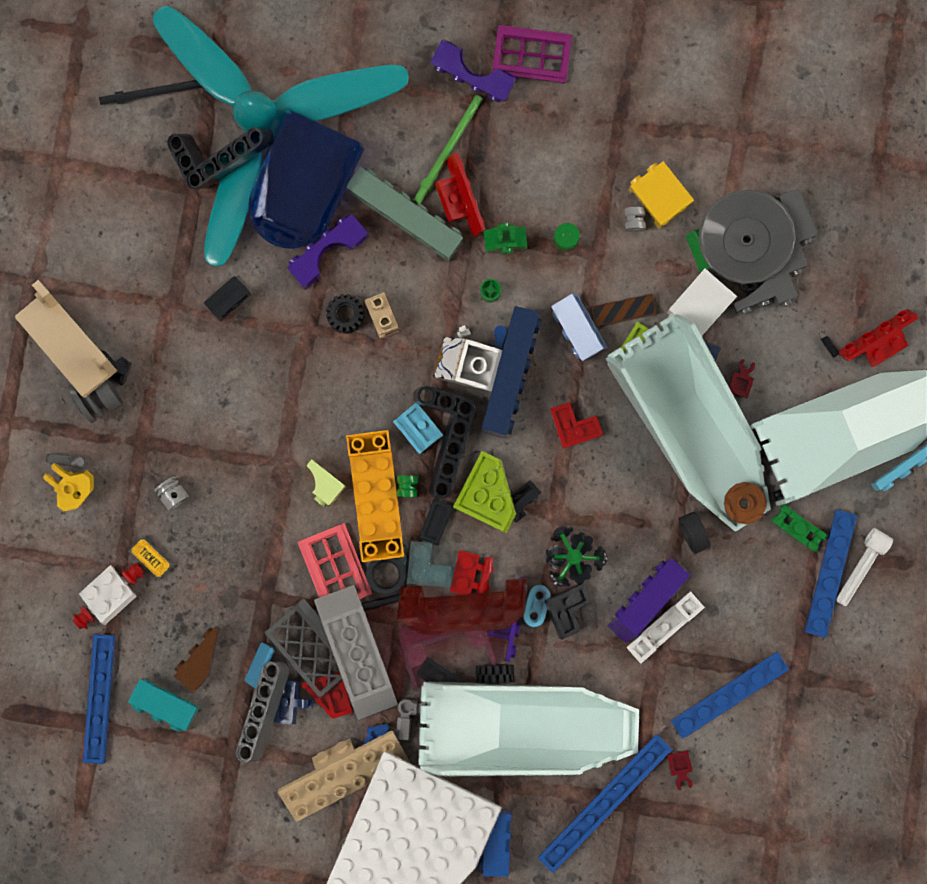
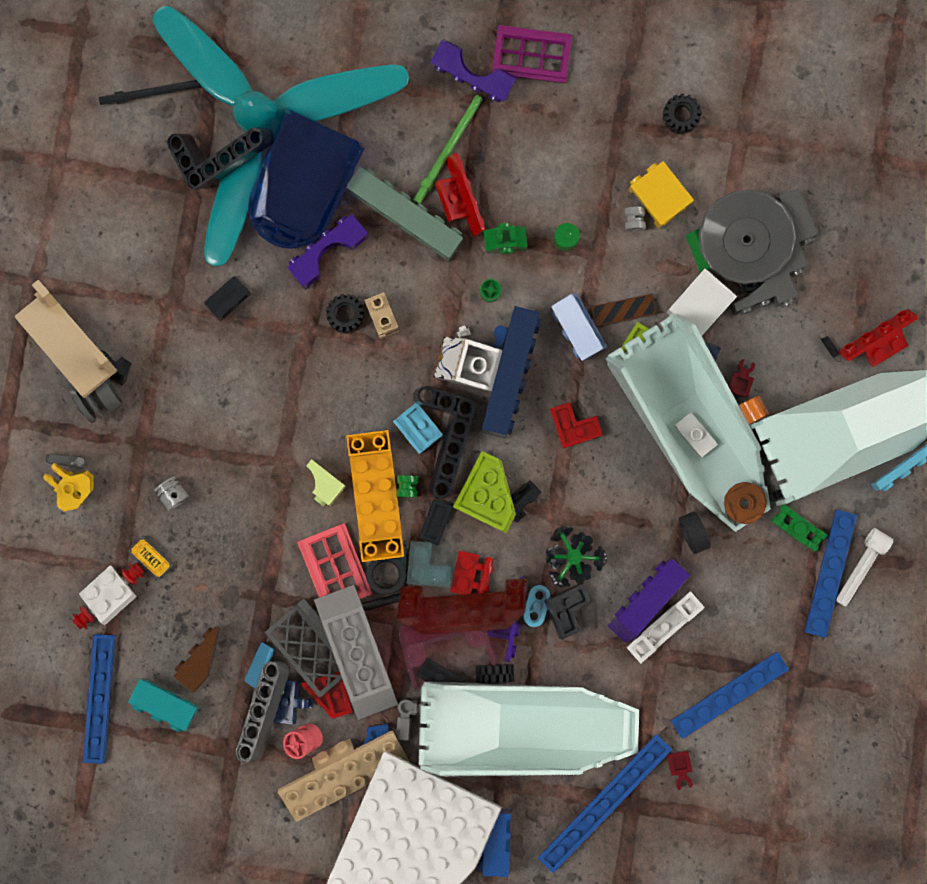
(302, 741): none -> coral wheel
(682, 101): none -> black tyre
(696, 435): none -> white plate
(754, 409): none -> orange beam

